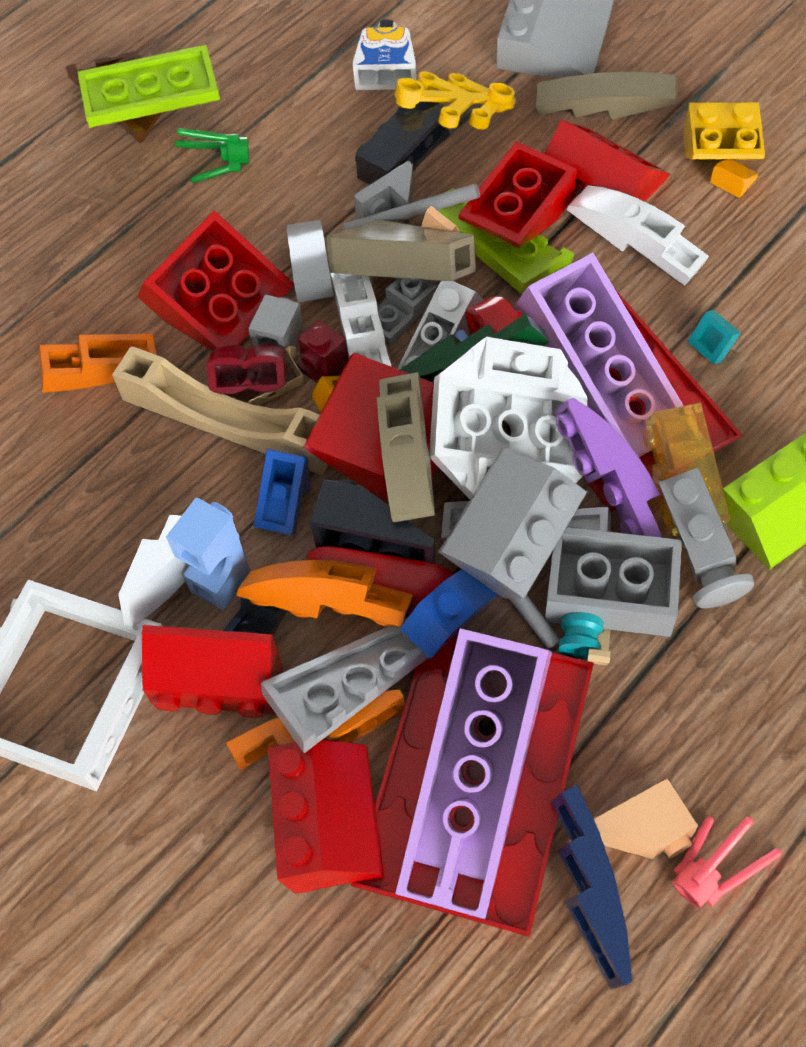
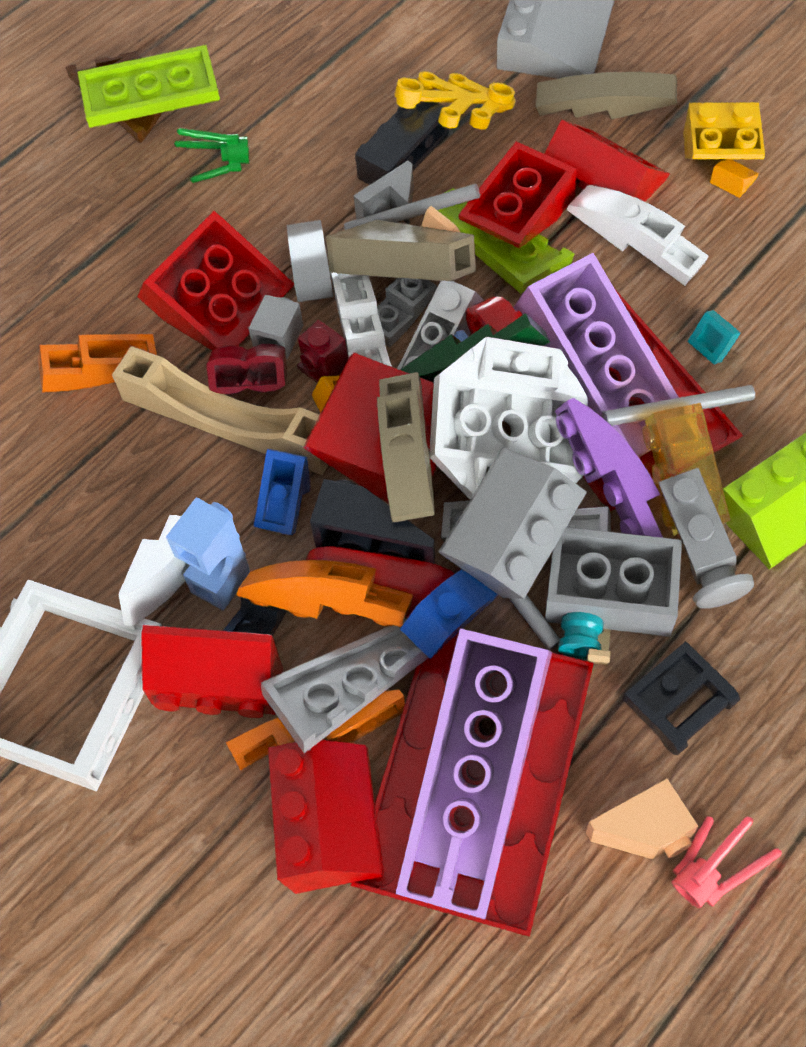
(290, 352): tan piece -> none
(383, 57): white torso -> none
(598, 905): dark blue slope -> none
(671, 686): none -> black plate
(707, 400): none -> light grey bar

